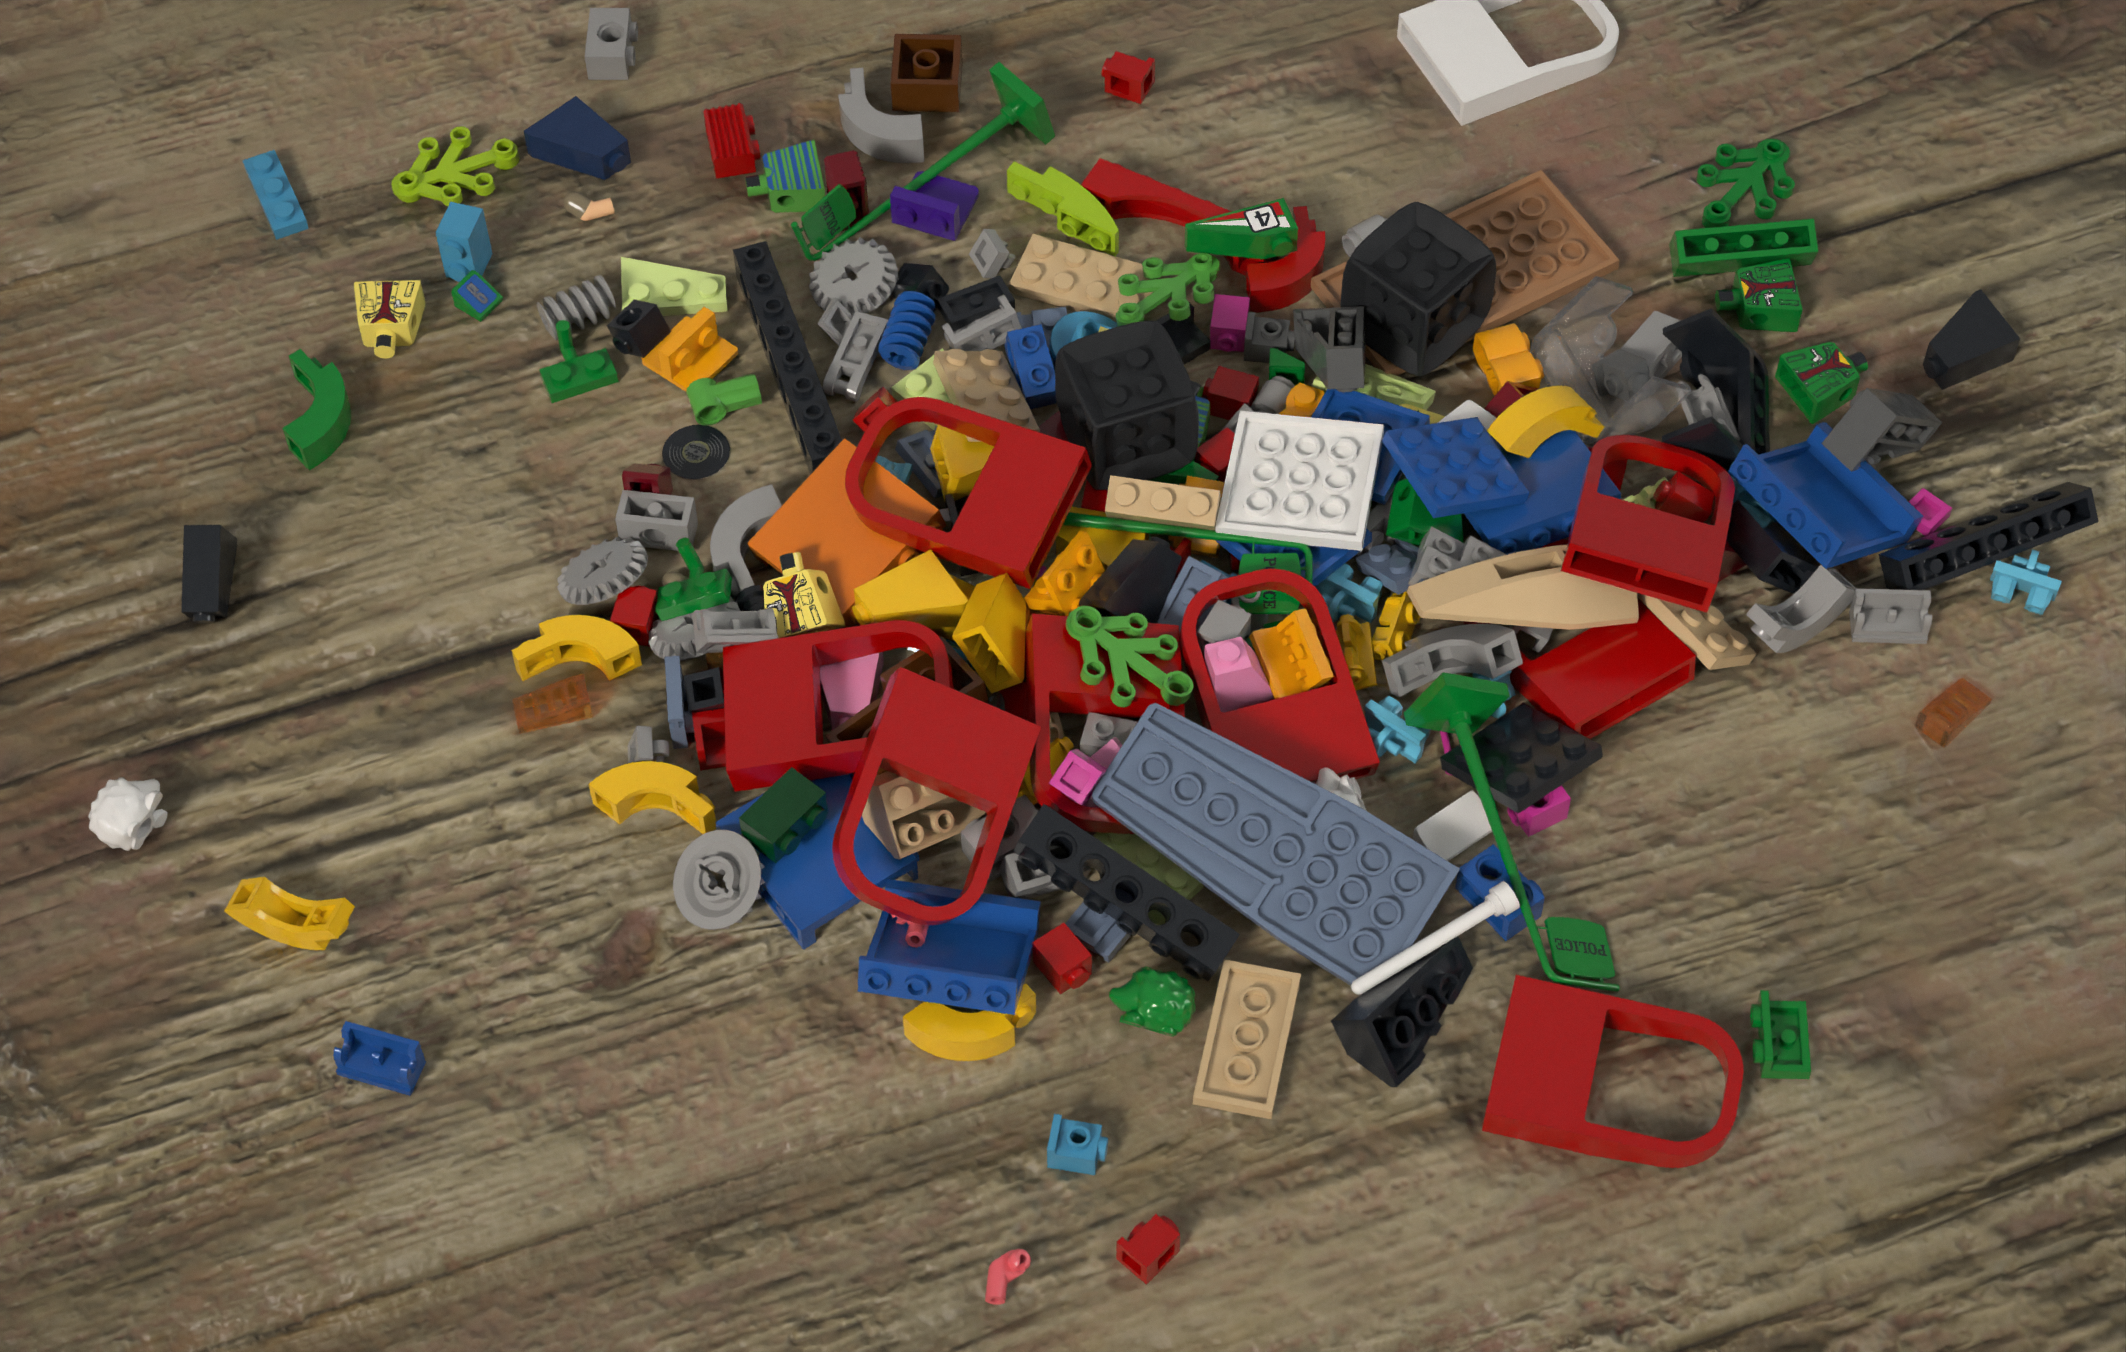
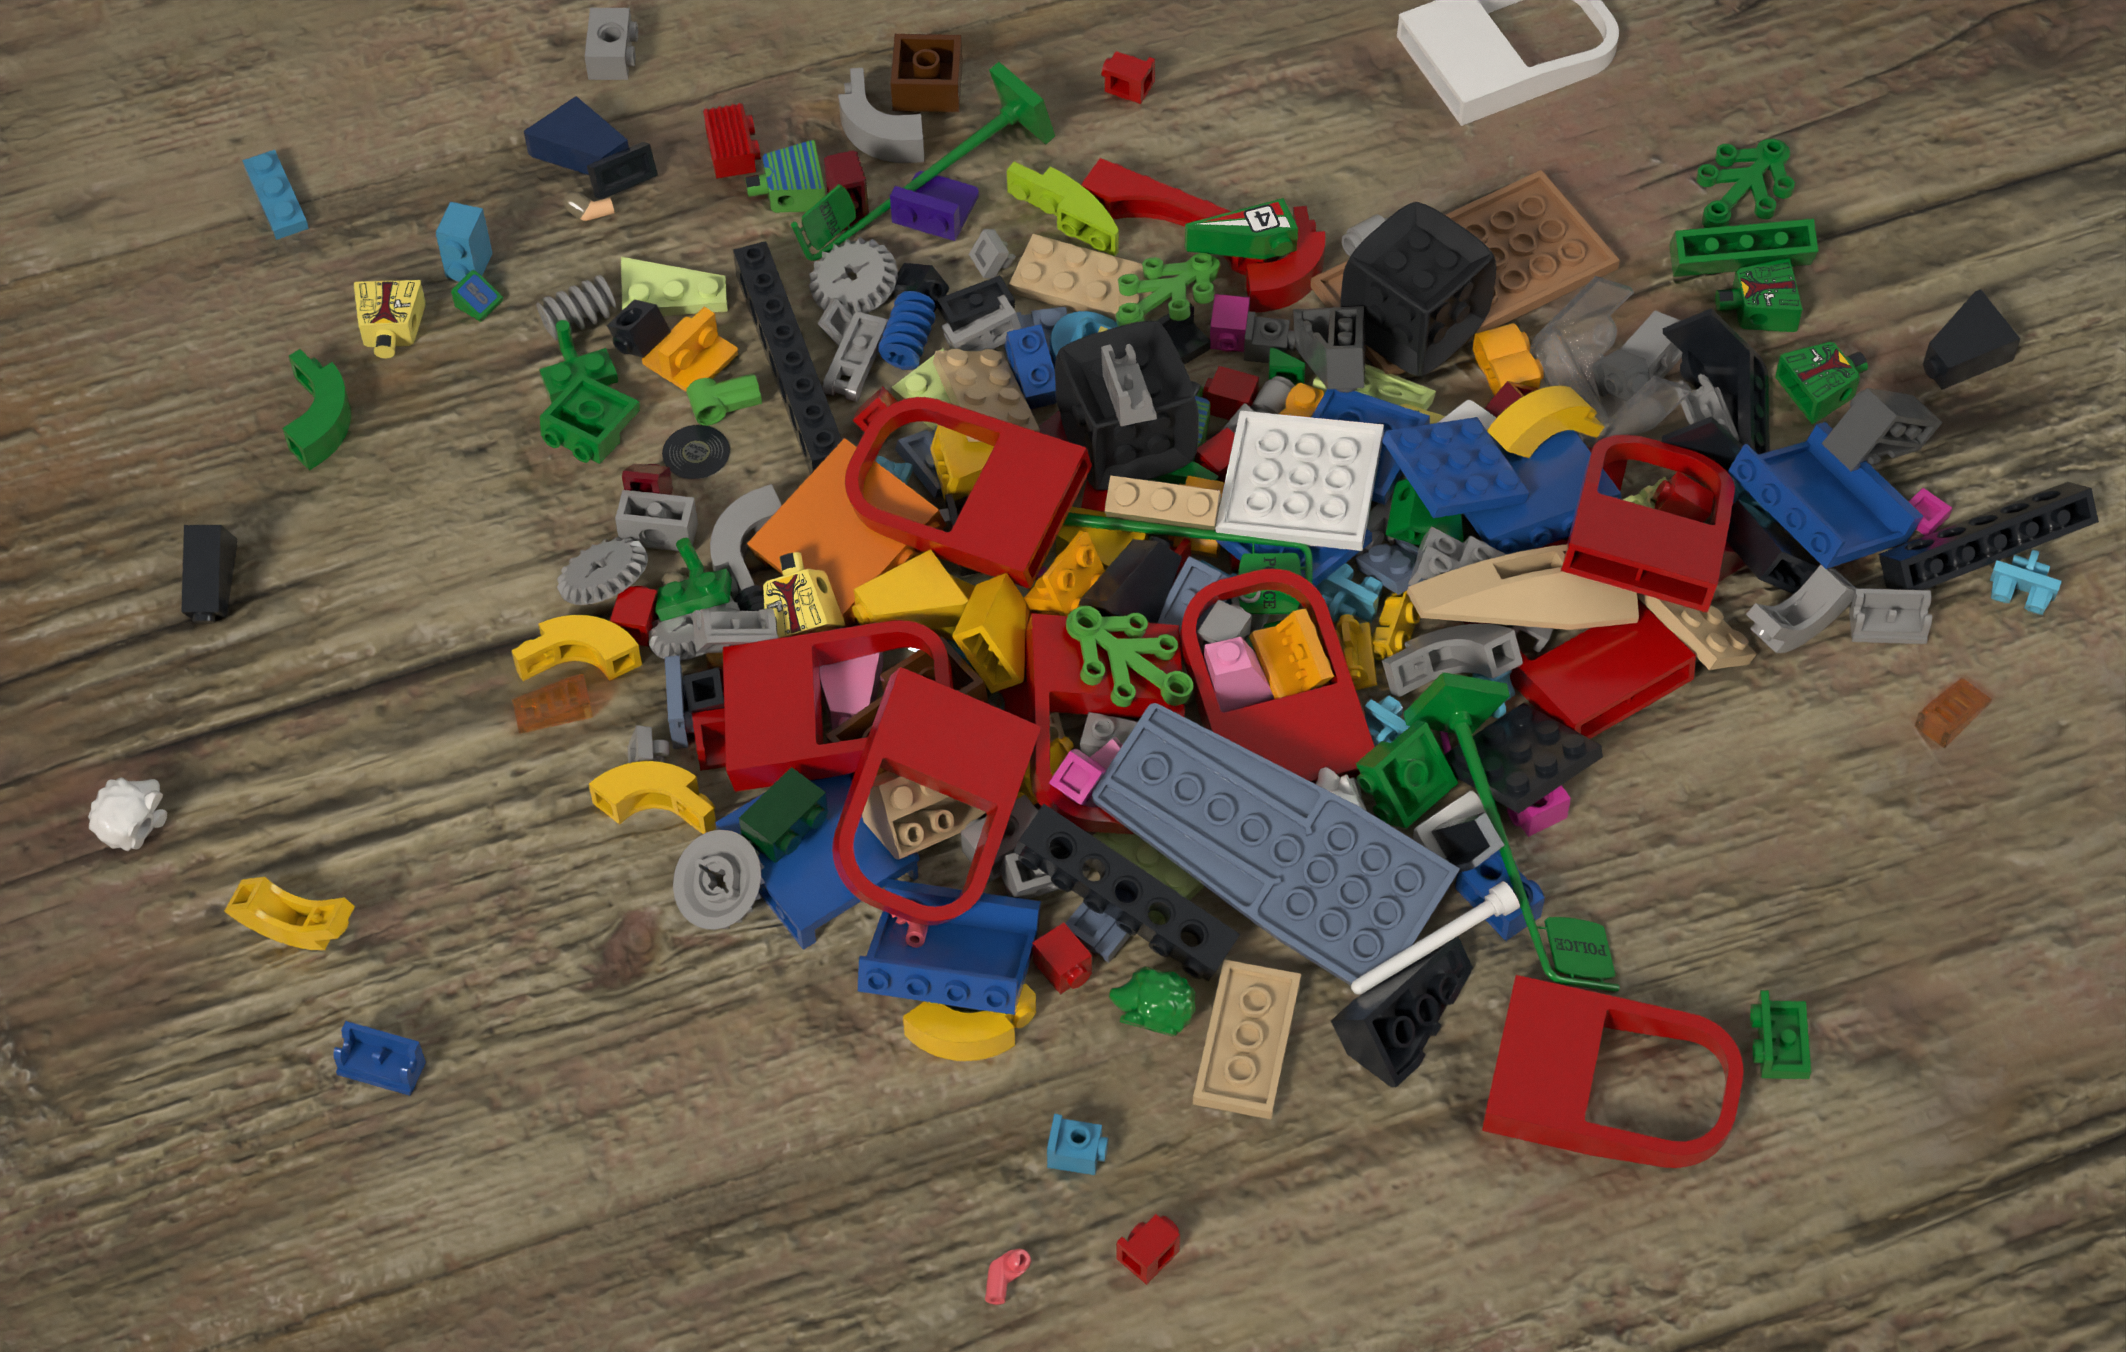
(415, 183): lime plant -> none
(587, 419): none -> green plate
(622, 170): none -> black plate
(1126, 387): none -> light grey hinge
(1406, 775): none -> green plate
(1468, 840): none -> black panel

